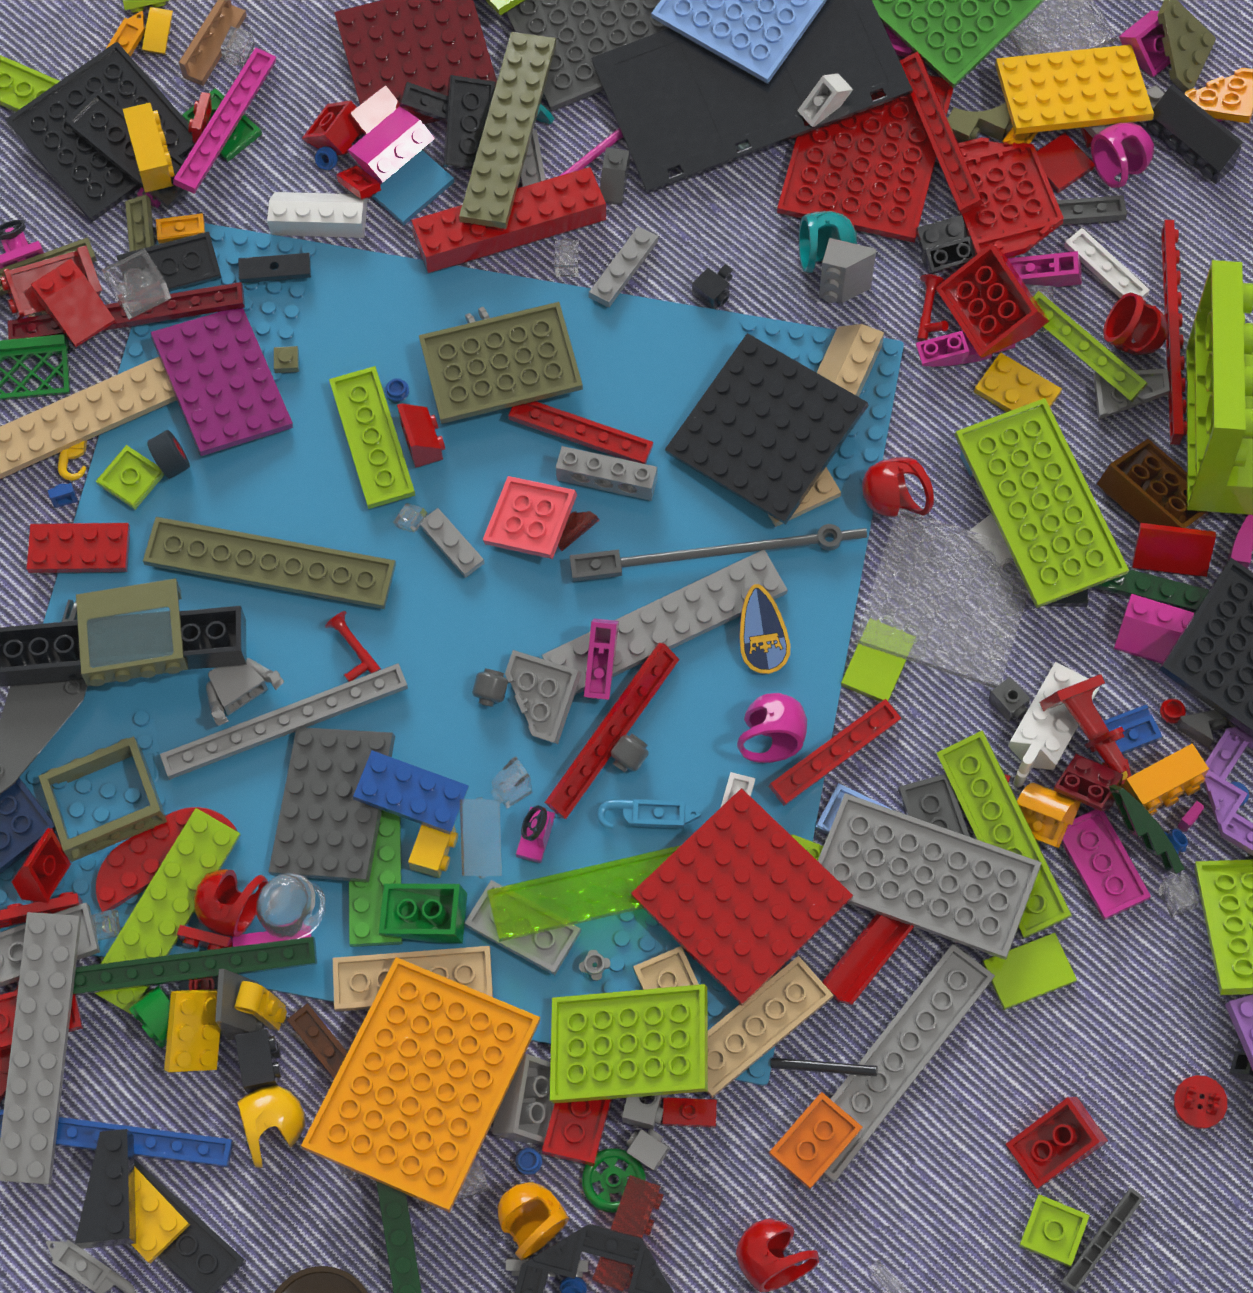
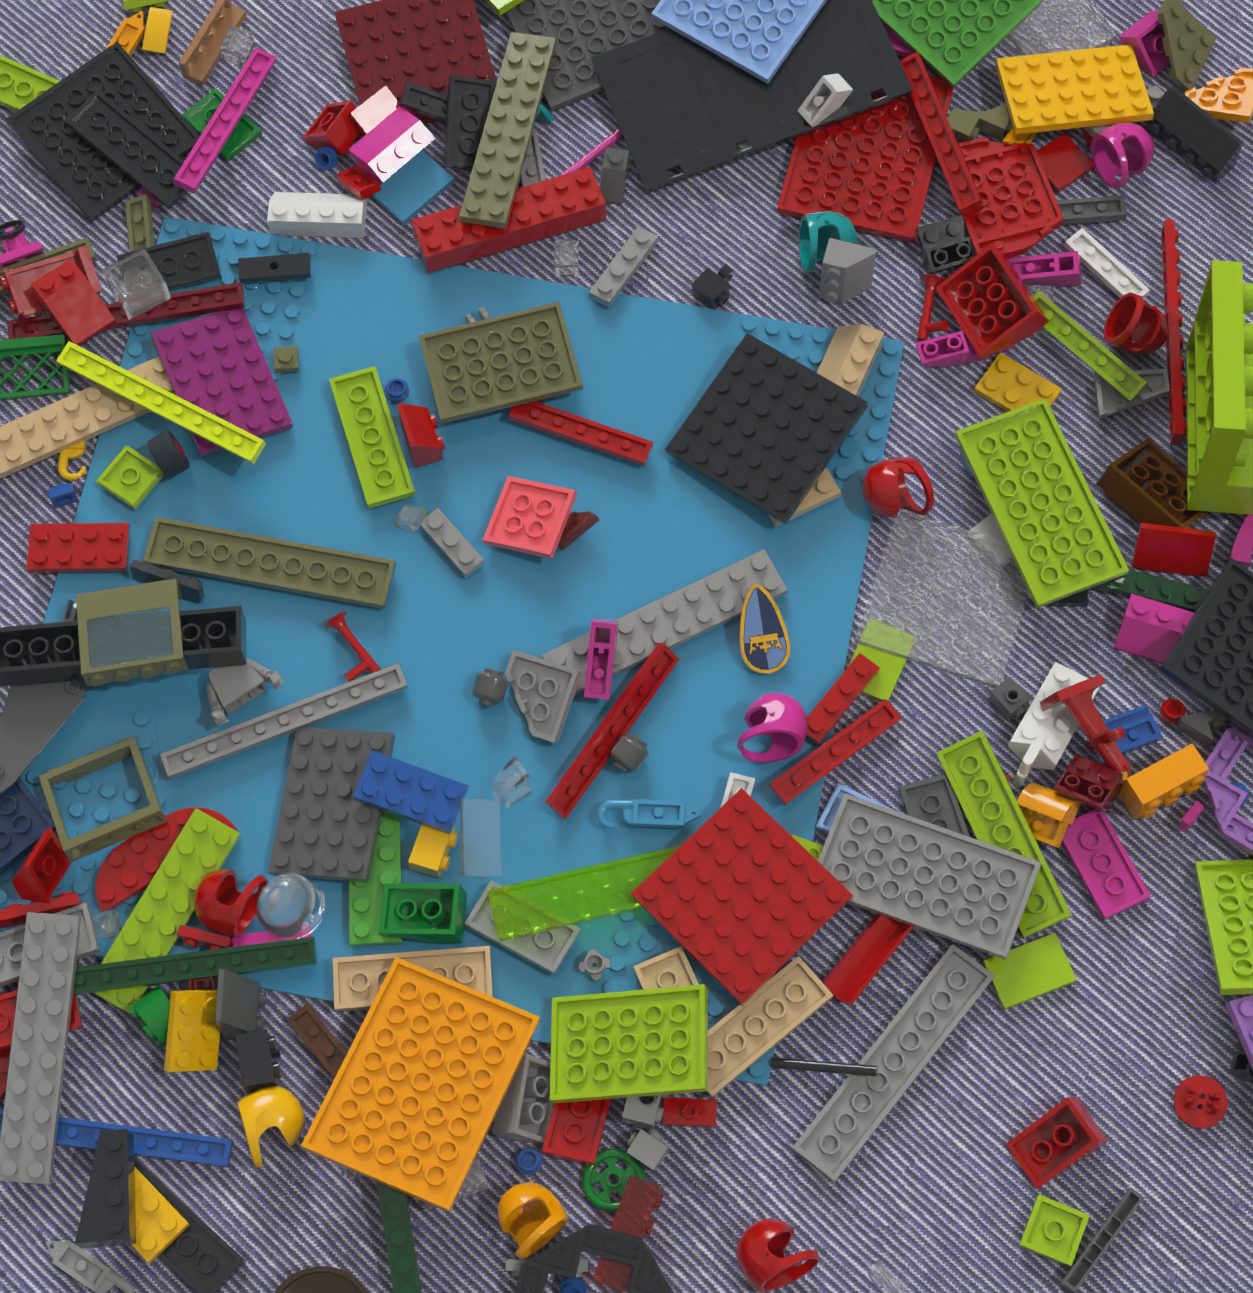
(147, 572): none -> black tile
(149, 147): yellow brick -> none
(161, 402): none -> neon yellow plate
(179, 227): light orange plate -> none
(202, 113): red plate -> none
(262, 1004): yellow plate -> none
(535, 834): dark pink piece -> none
(606, 473): light grey brick -> none
(609, 564): dark grey bar -> none
(815, 1140): orange plate -> none
(840, 698): none -> red plate
(1141, 823): dark green slope -> none
(1178, 840): blue plate -> none
(1178, 894): clear brick -> none

